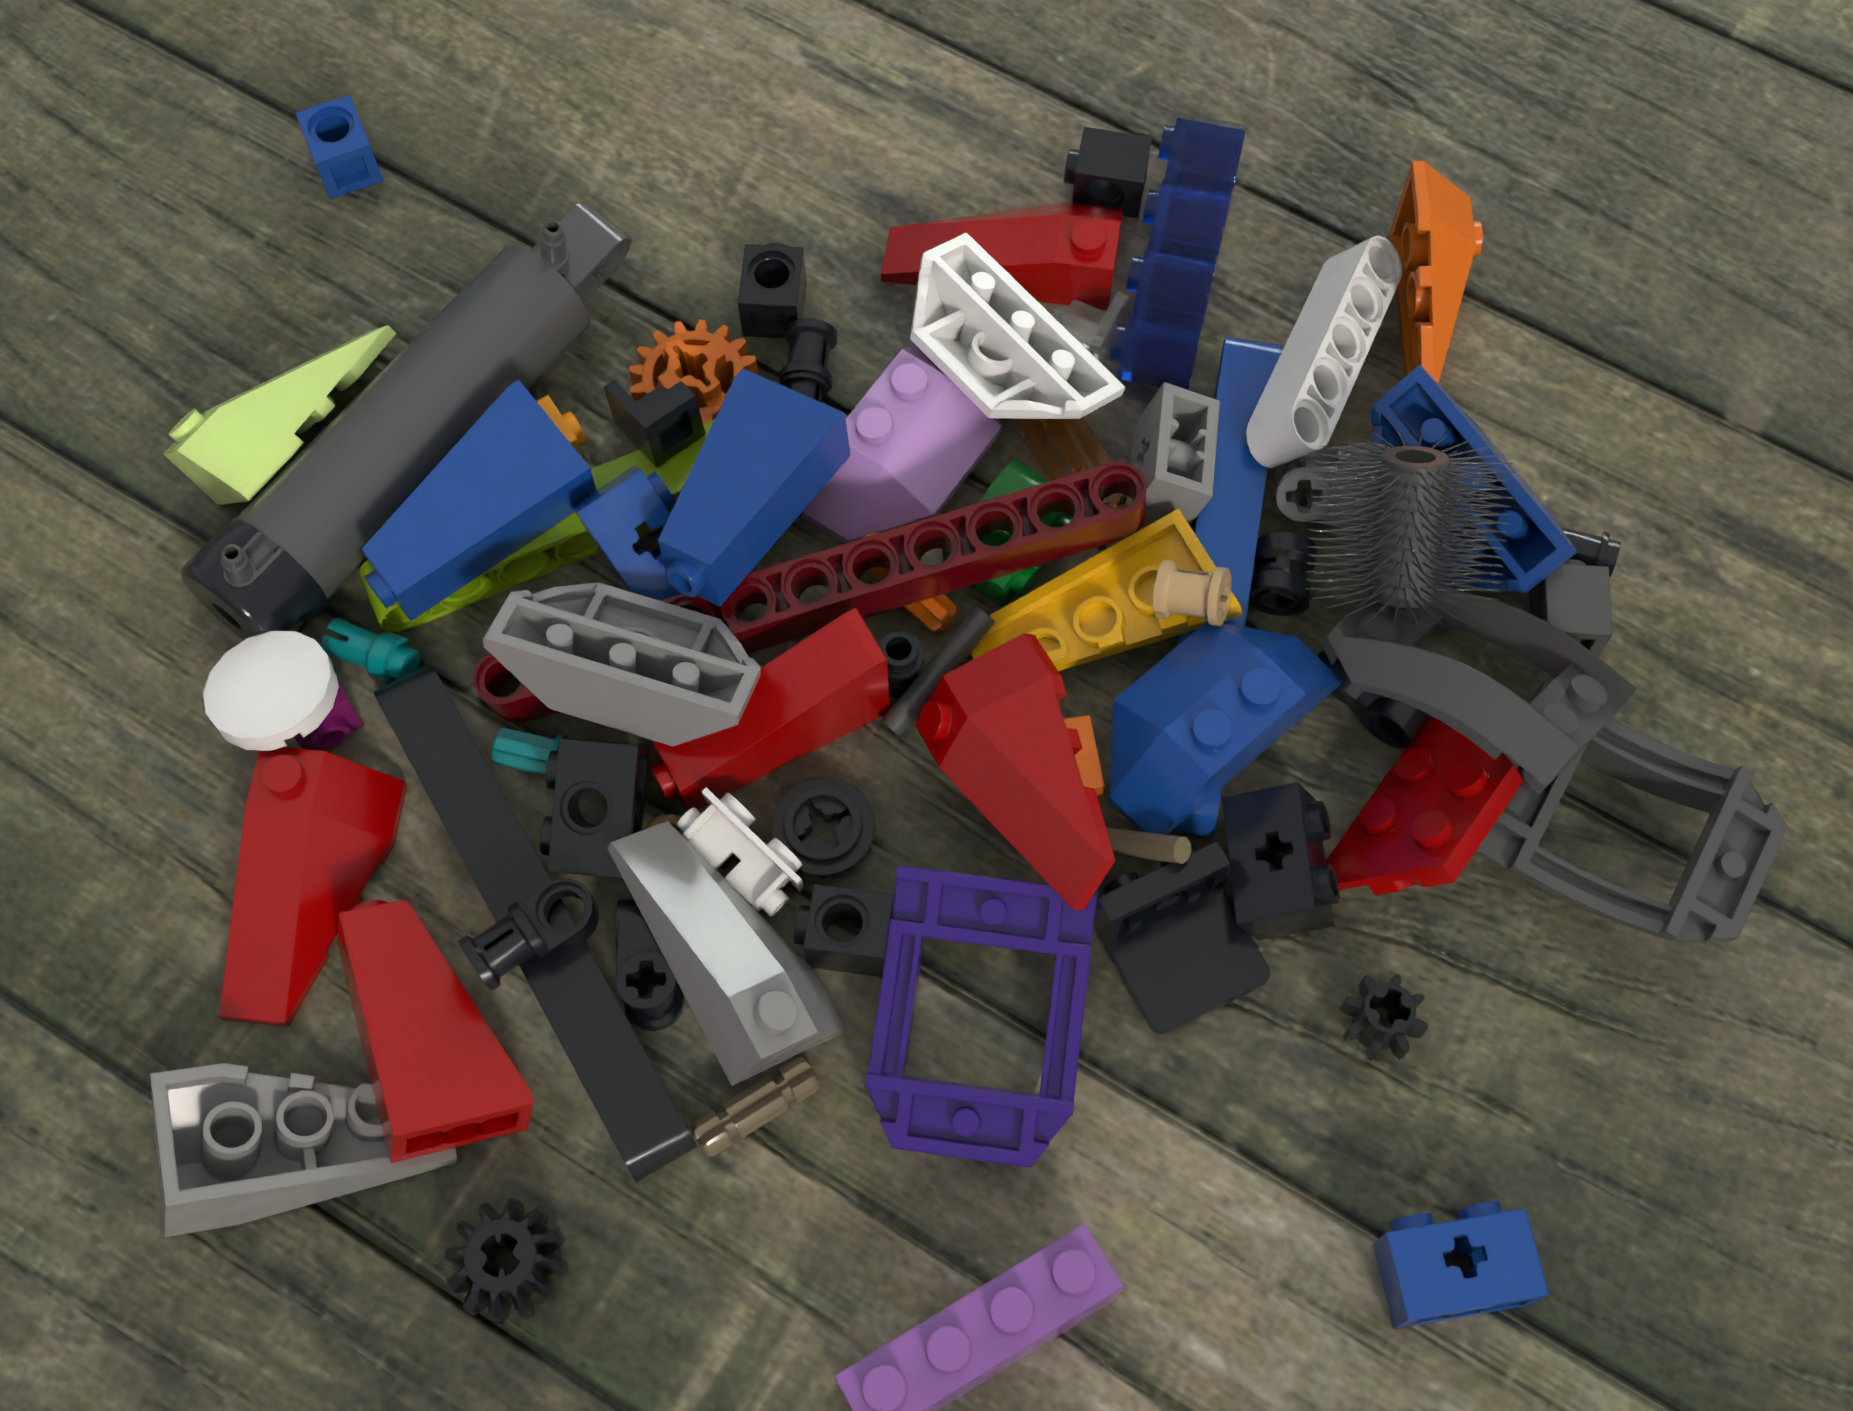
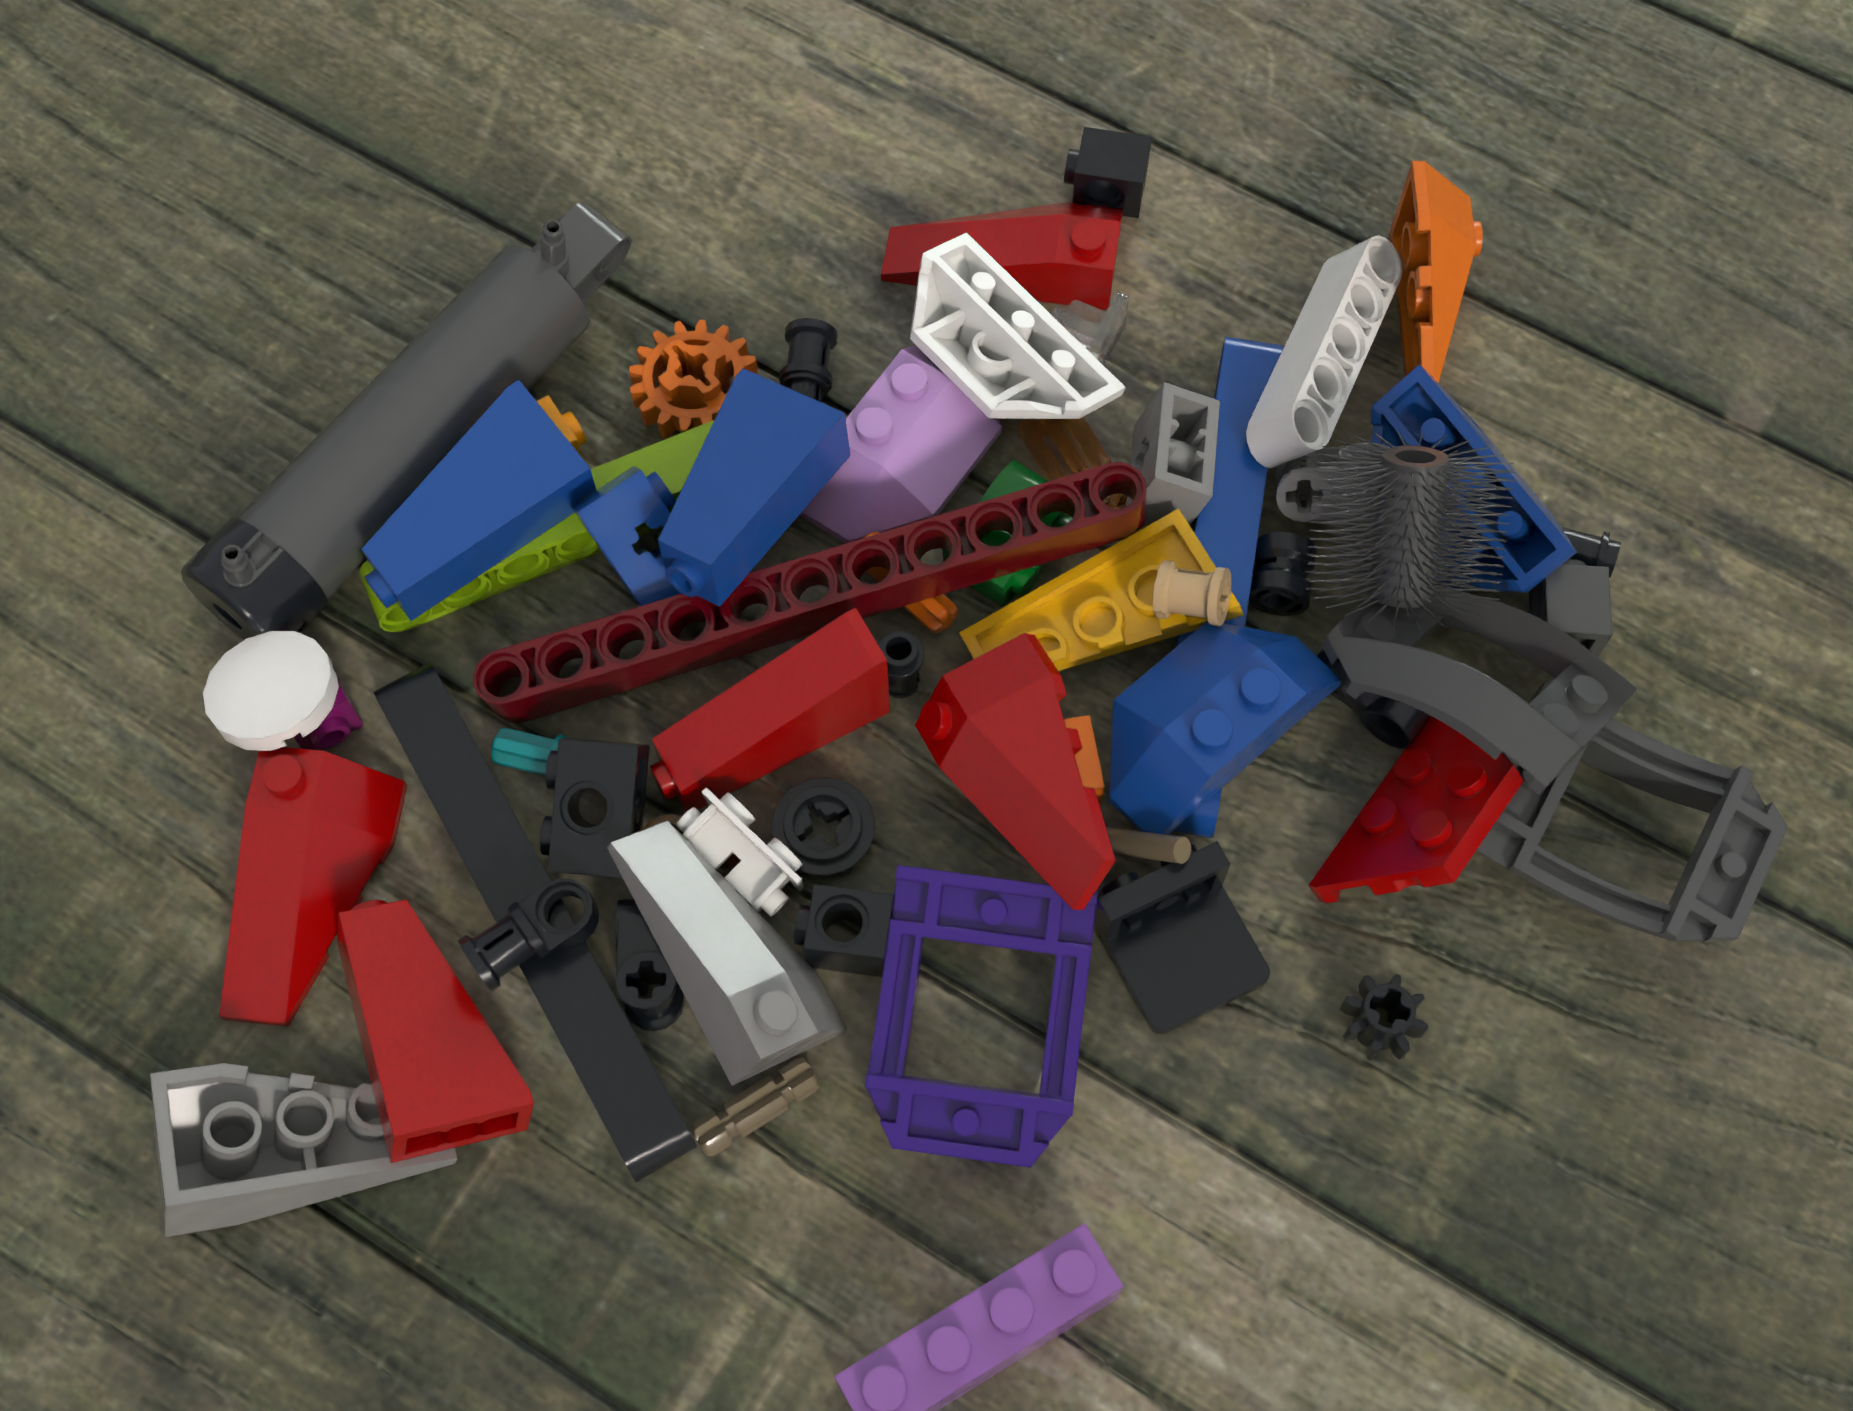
(252, 435): yellowish green wedge -> none
(339, 146): blue brick -> none
(383, 655): teal animal -> none
(481, 1271): black gear -> none
(625, 660): light grey wedge -> none
(659, 421): black panel -> none
(769, 310): black brick -> none
(944, 661): dark grey piece -> none
(1182, 251): clear blue brick -> none
(1258, 835): black brick -> none
(1501, 1258): blue brick -> none

